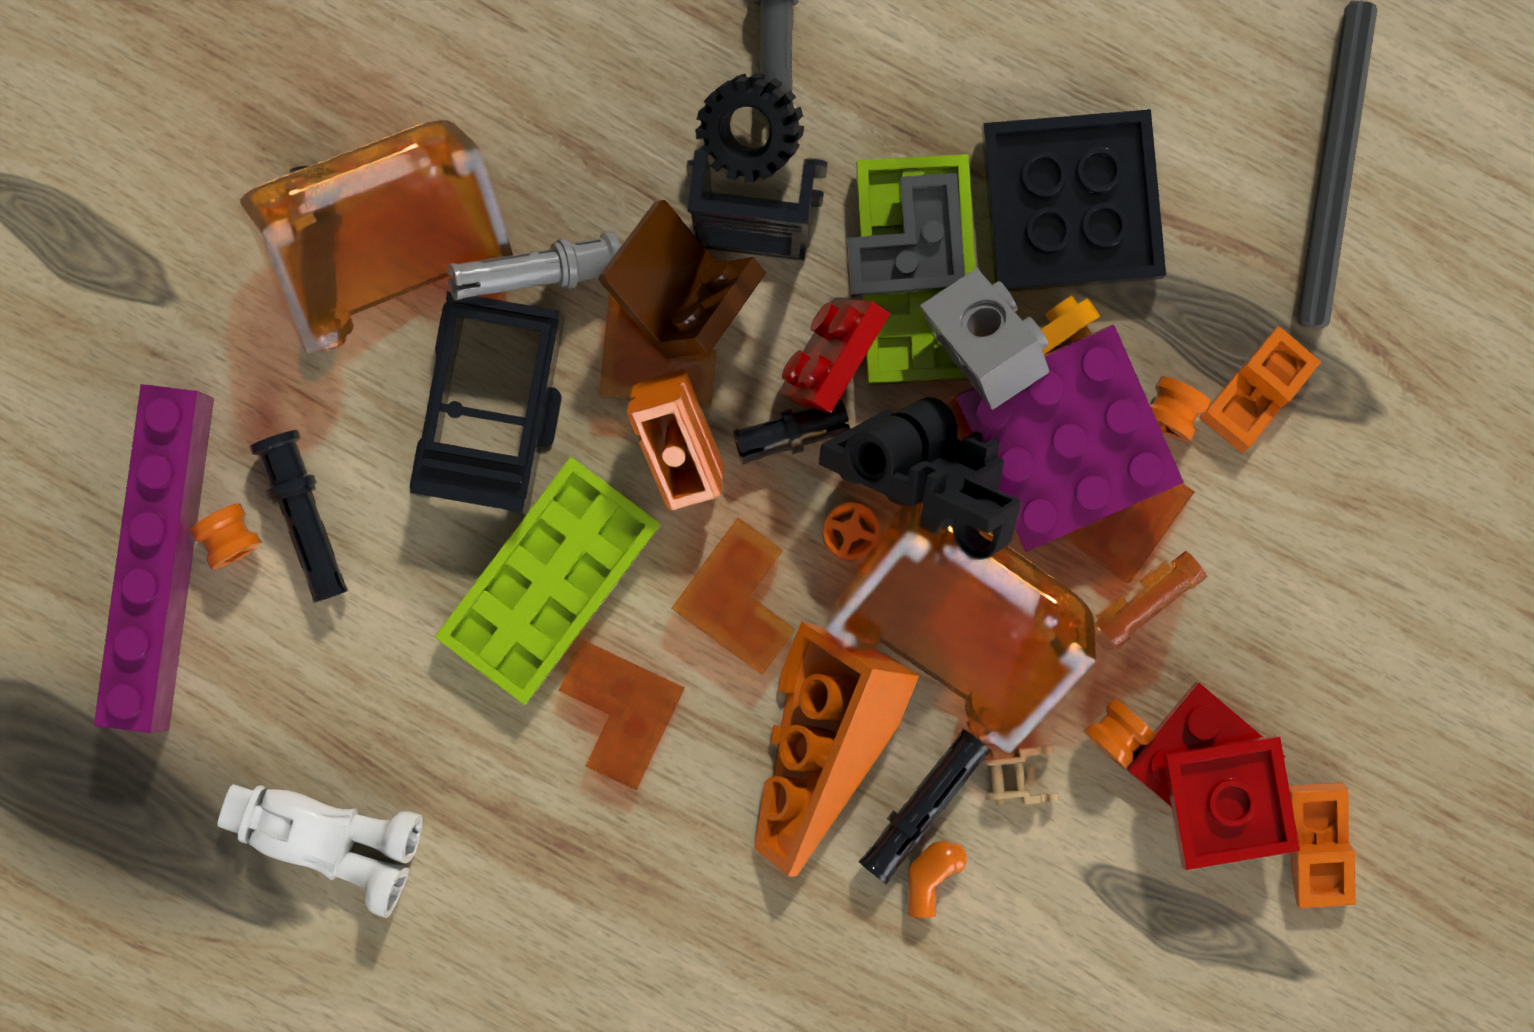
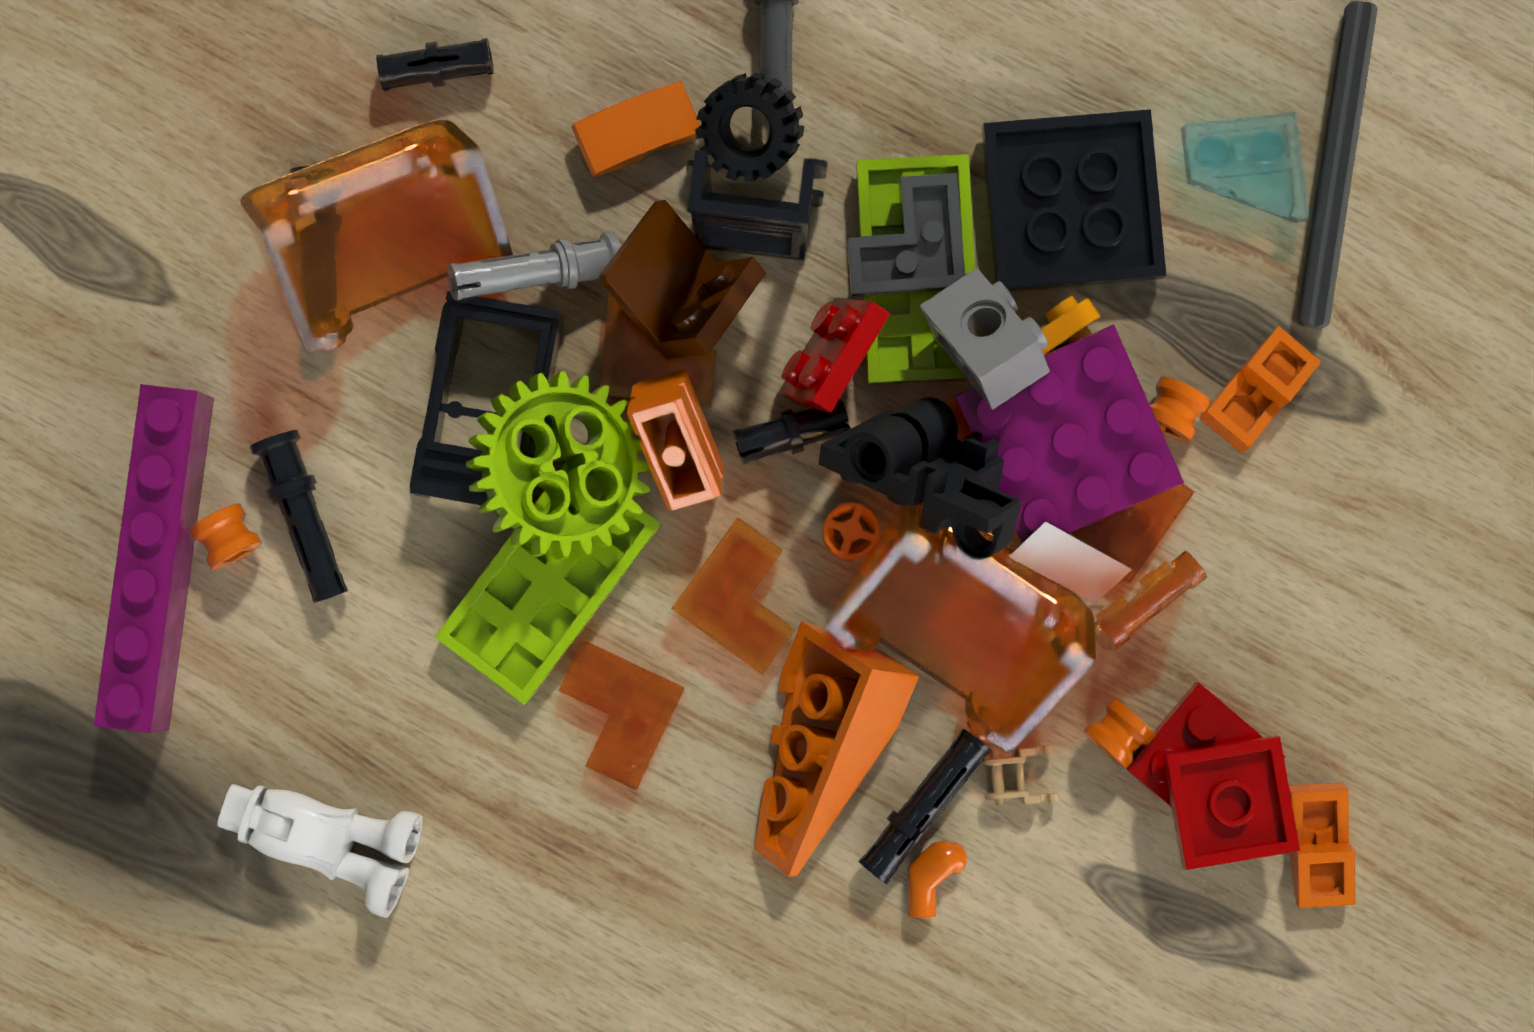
(435, 64): none -> black pin
(512, 475): none -> lime gear
(636, 128): none -> orange slope
(1070, 562): none -> sticker
(1249, 162): none -> clear light blue wing

